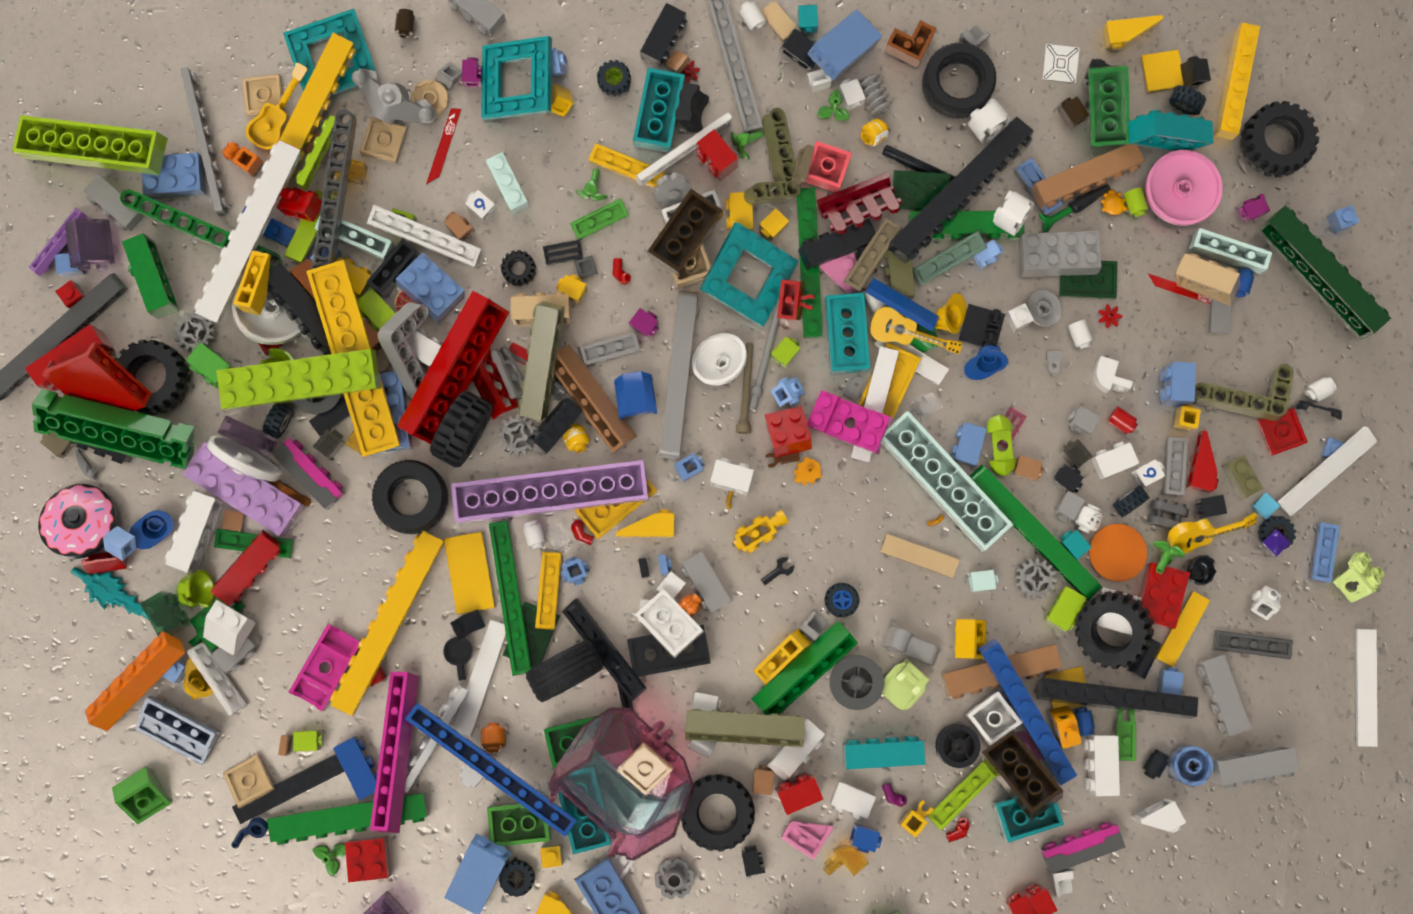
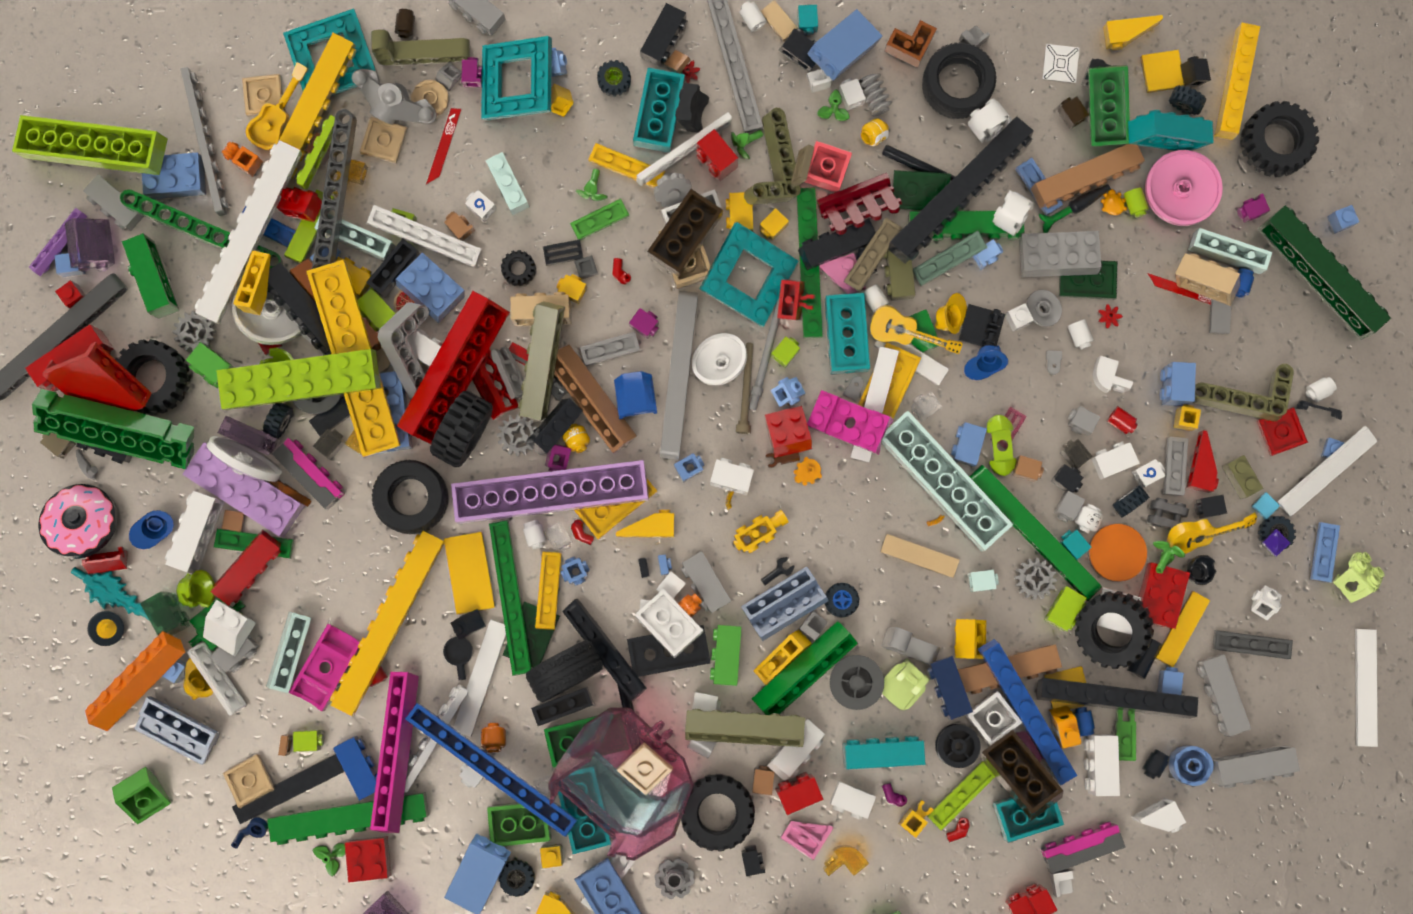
(105, 628): none -> black wheel
(119, 543): light blue brick -> none
(288, 652): none -> light aqua brick
(417, 51): none -> olive beam
(562, 706): none -> black brick
(563, 453): none -> magenta brick
(726, 655): none -> bright green brick
(784, 603): none -> sand blue brick
(865, 838): blue brick -> none
(902, 304): blue tile -> none
(949, 688): none -> dark blue brick

